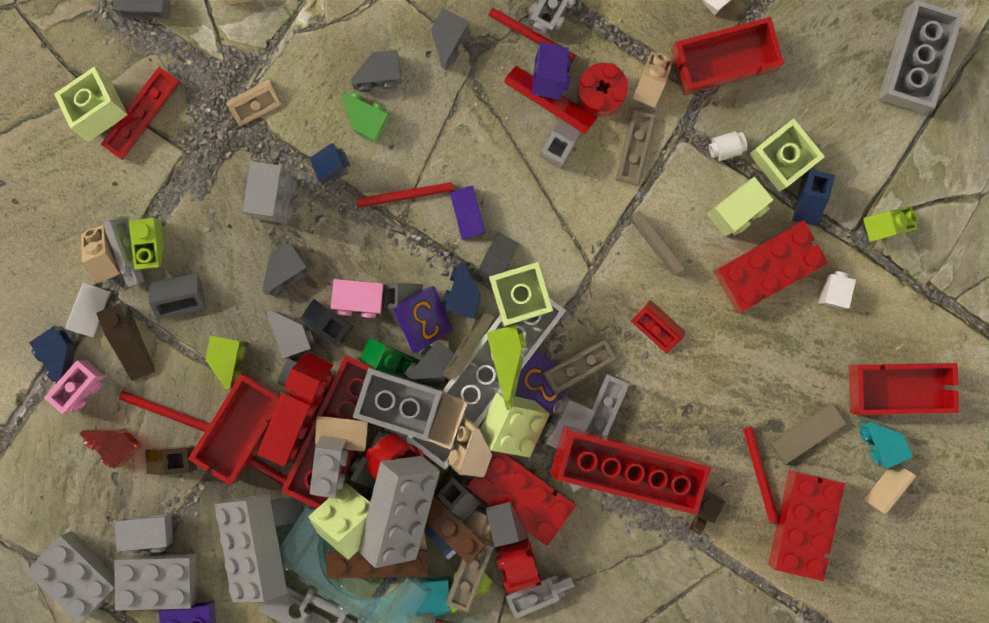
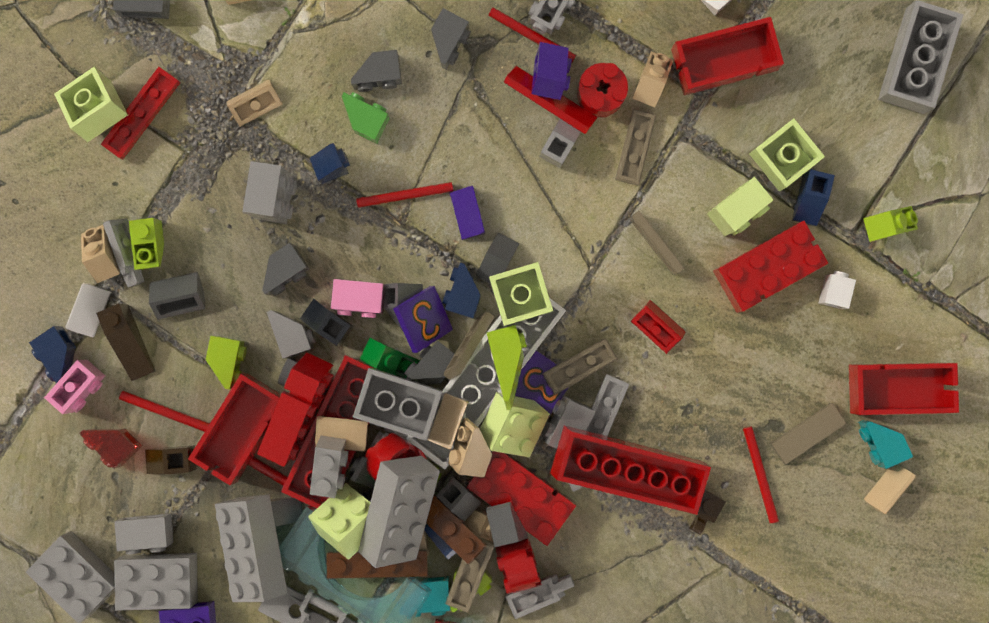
(728, 145): white brick -> none
(806, 525): red piece -> none

